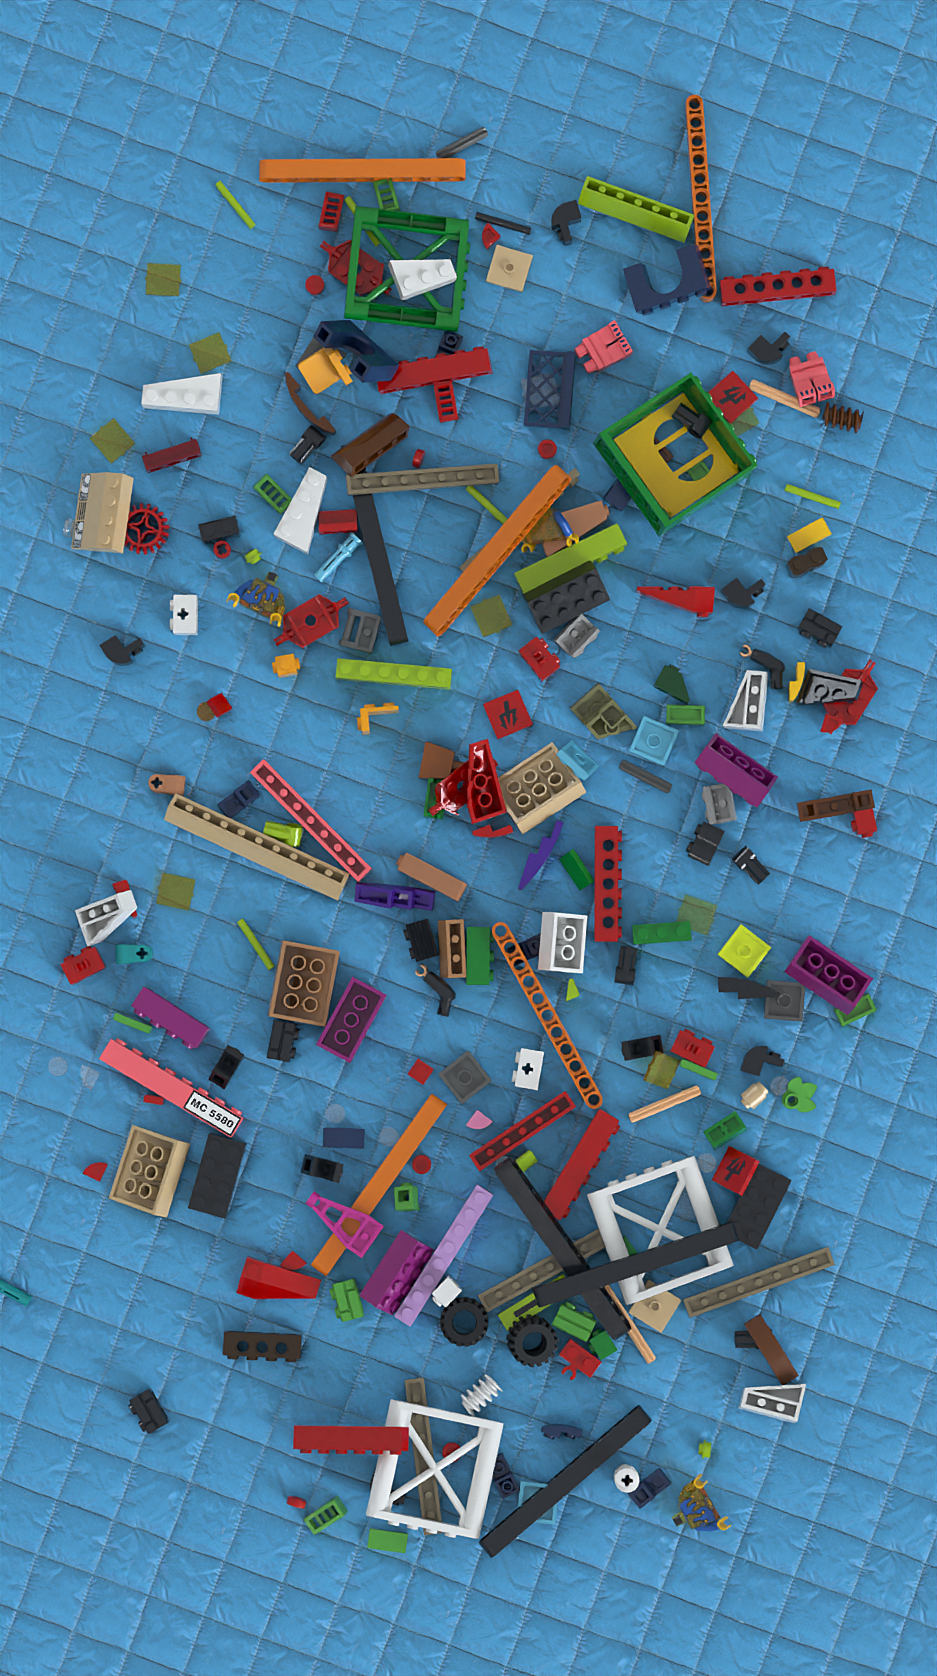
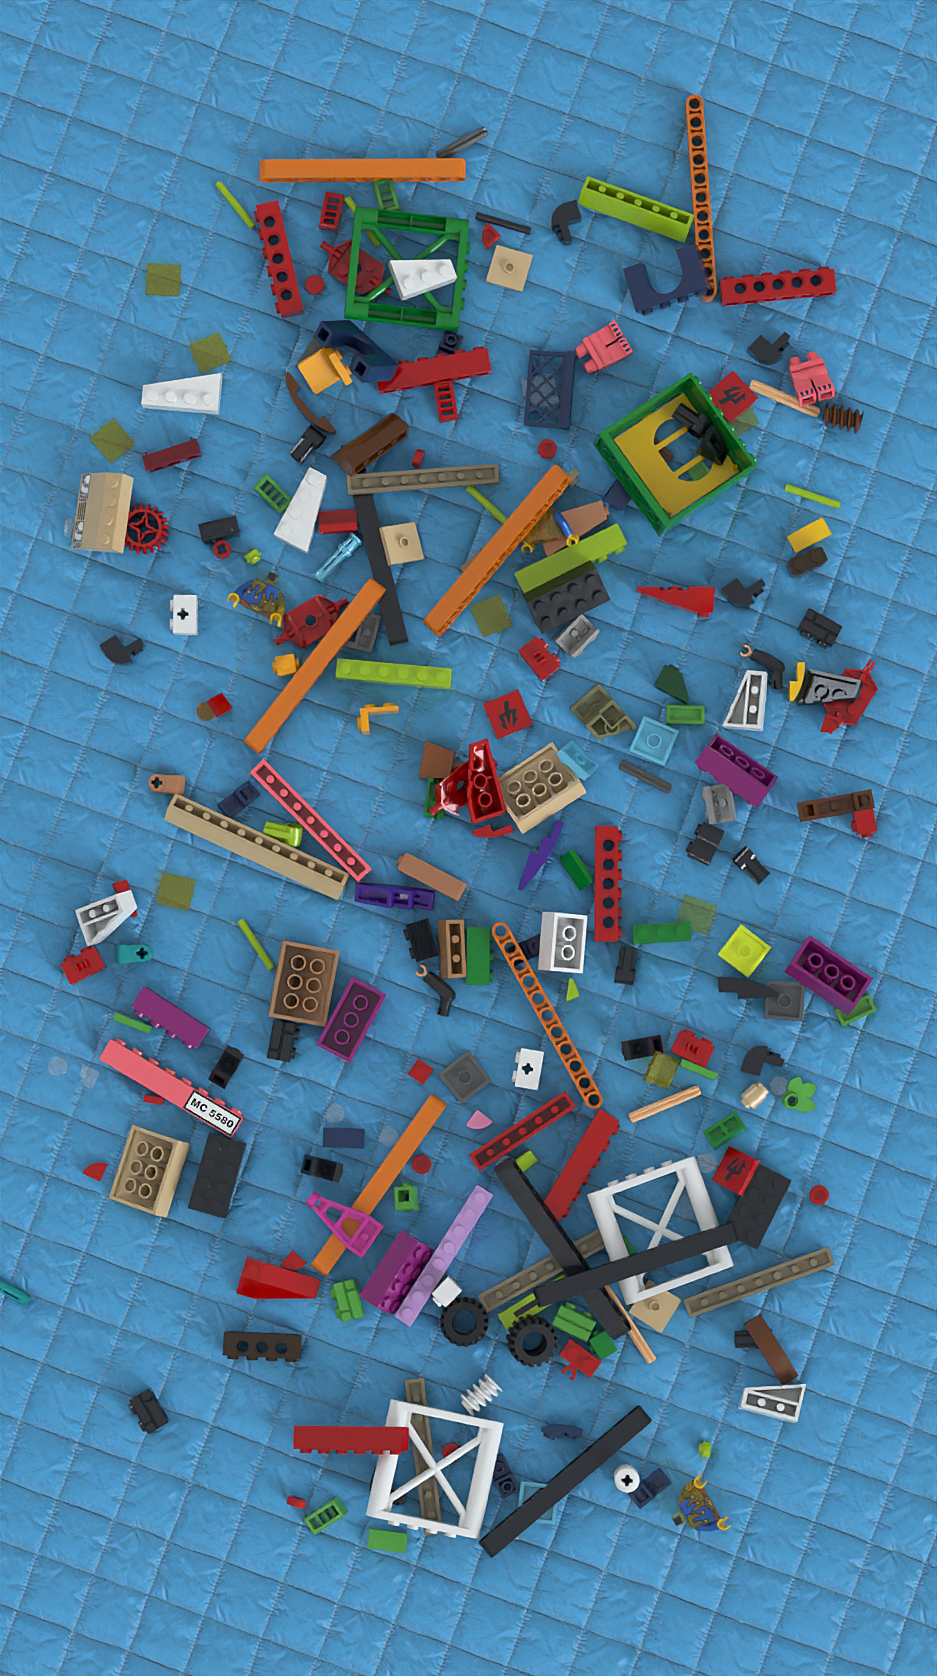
(272, 211): none -> red brick
(314, 665): none -> orange beam
(401, 543): none -> tan plate
(713, 447): none -> black slope
(819, 1194): none -> red tile

